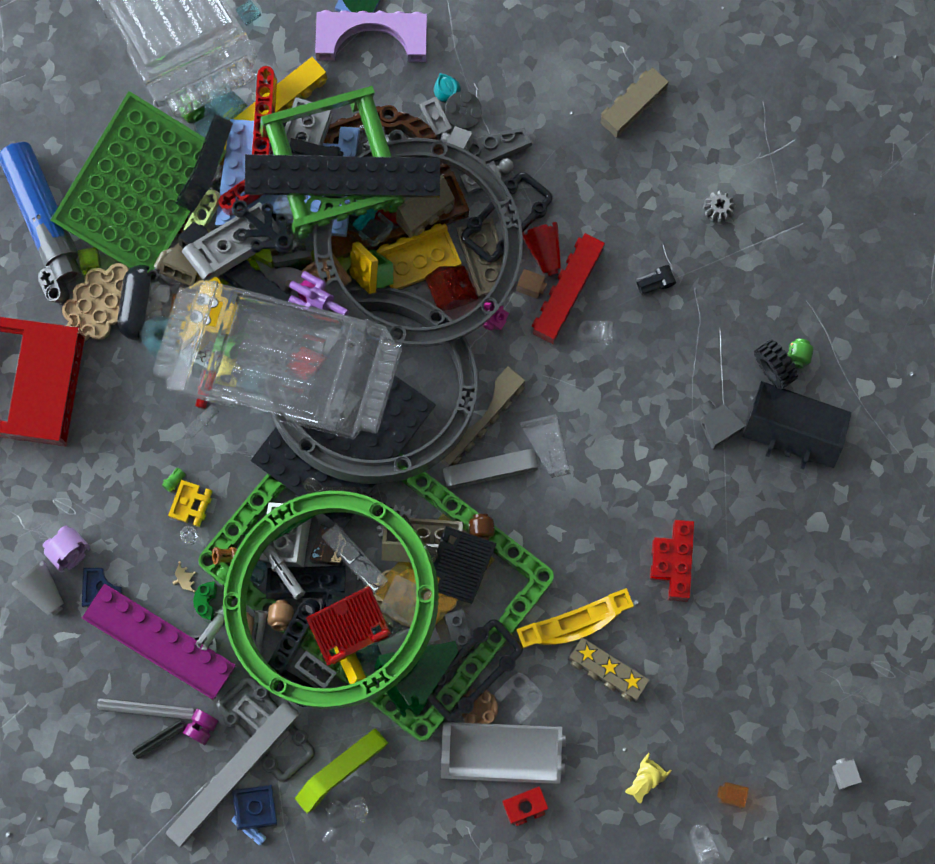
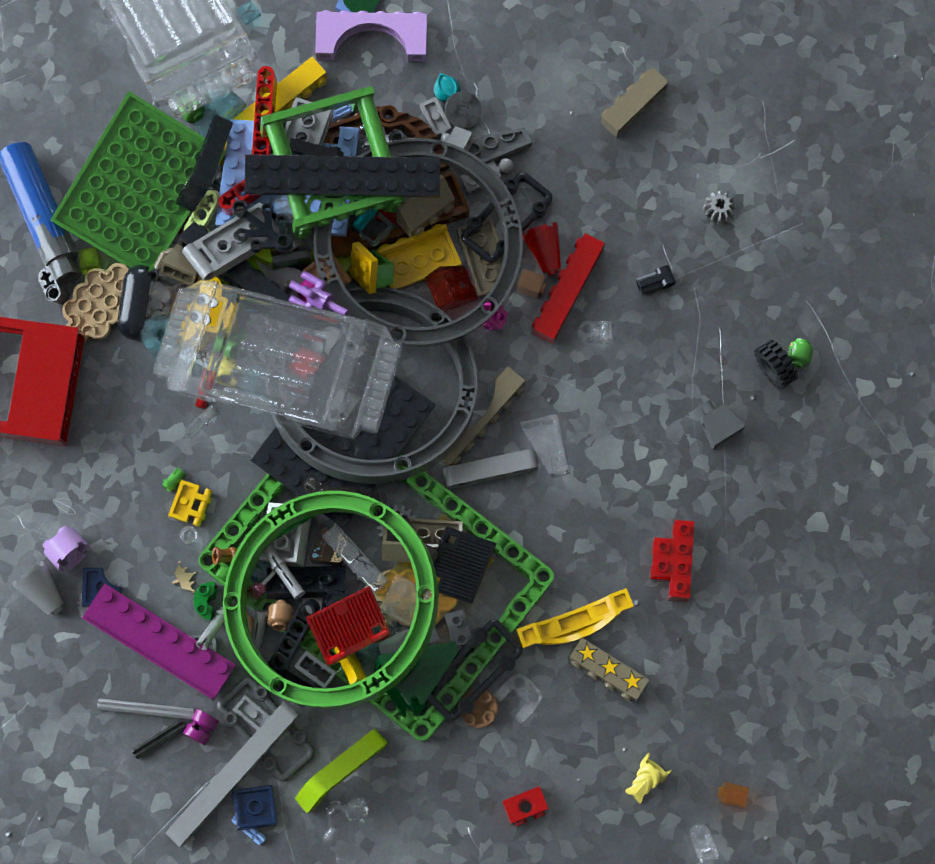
(257, 589): none -> hinge
(342, 112): none -> light blue axle
(482, 526): reddish brown head -> none
(502, 752): light grey cylinder -> none
(797, 425): black piece -> none
(846, 773): light grey brick -> none

